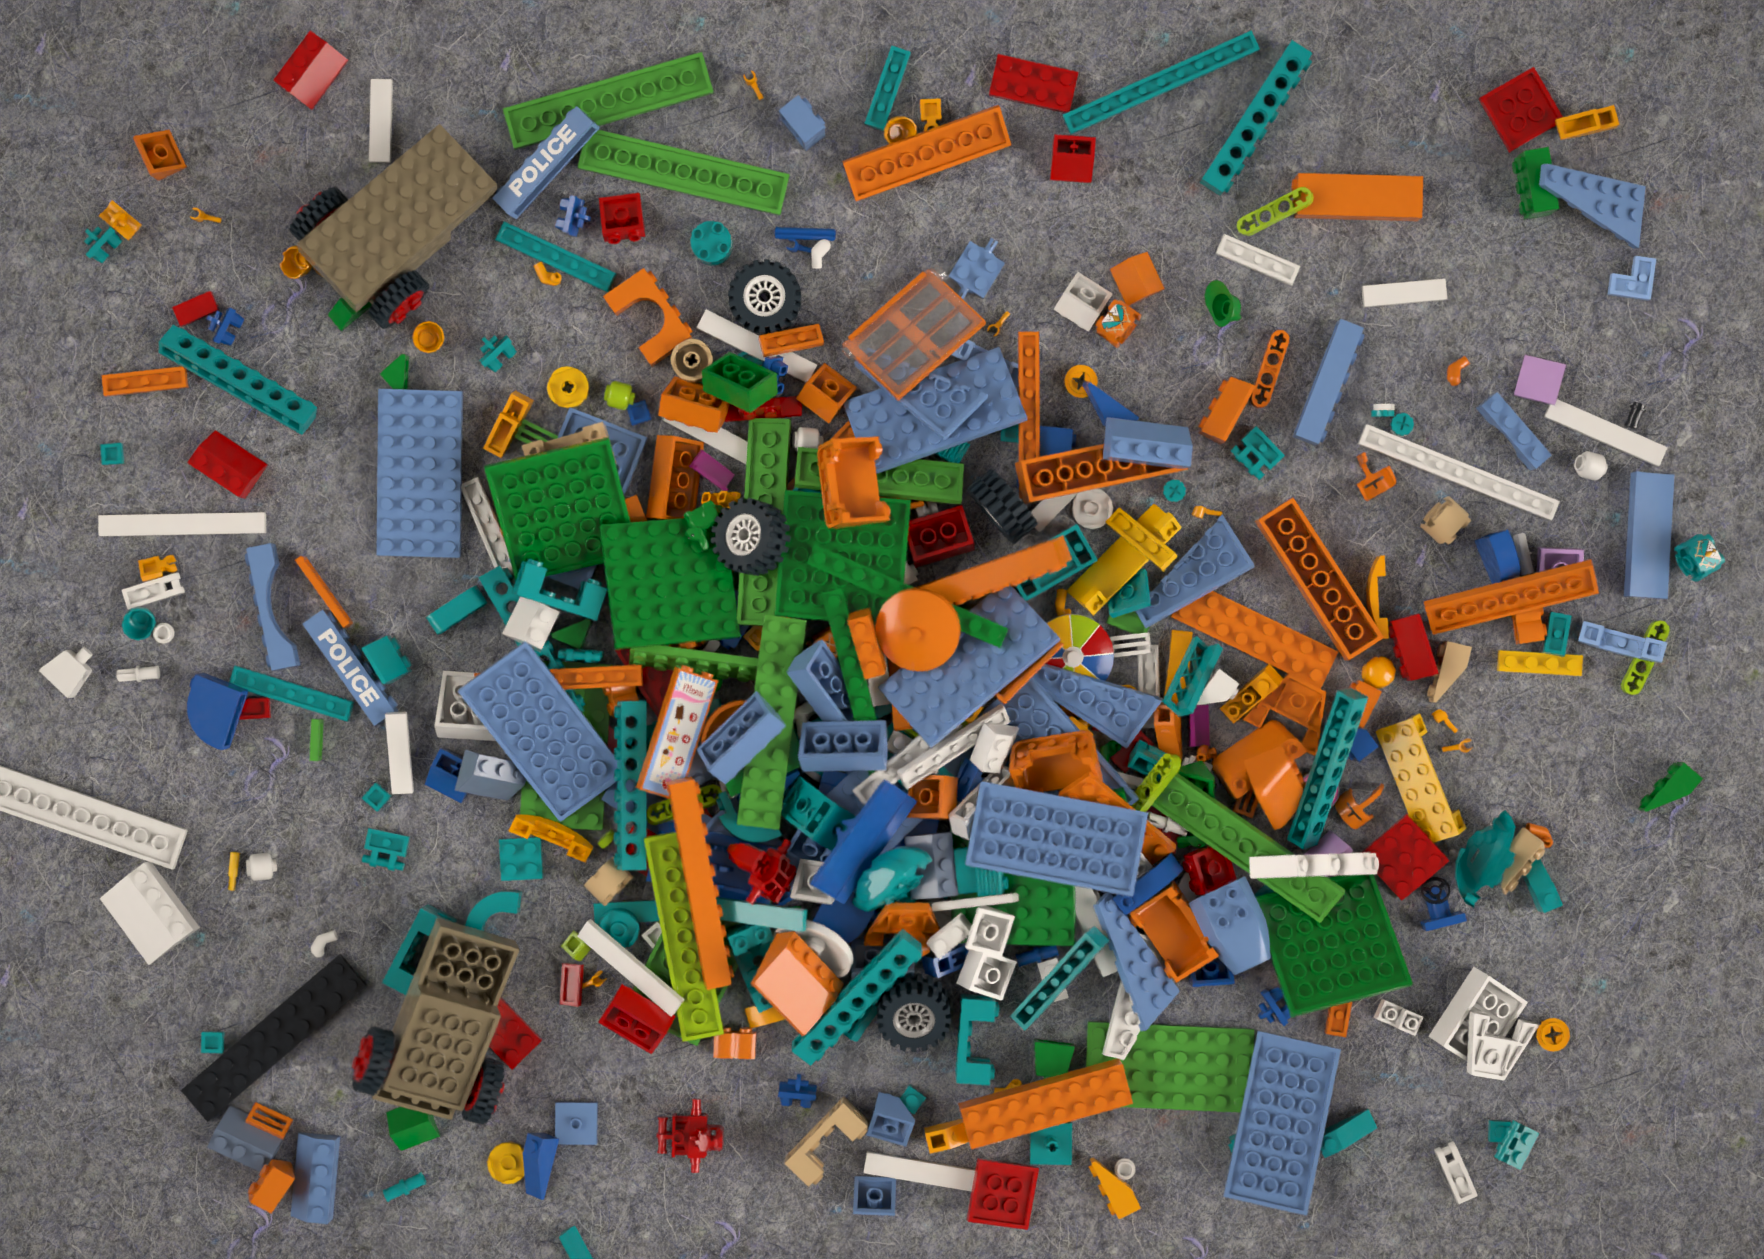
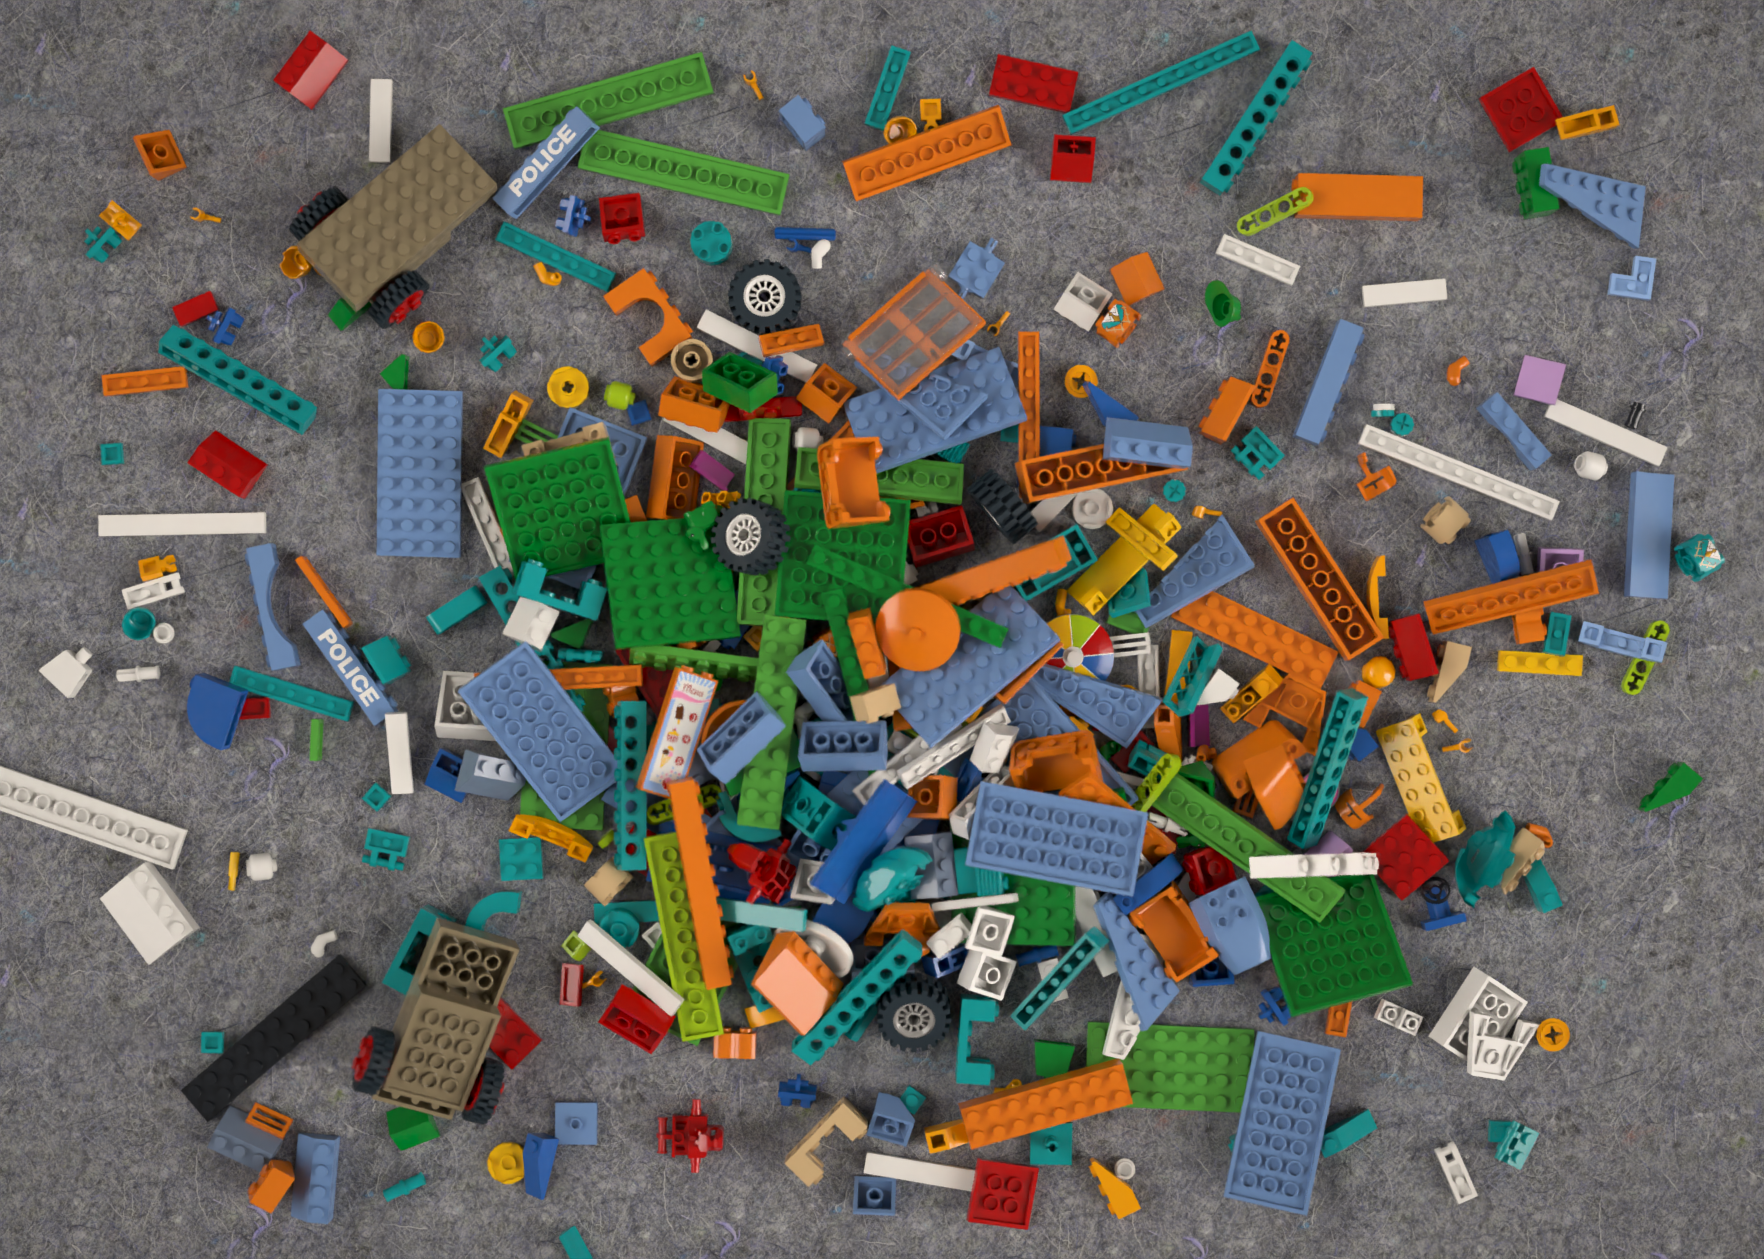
(875, 703): none -> tan brick

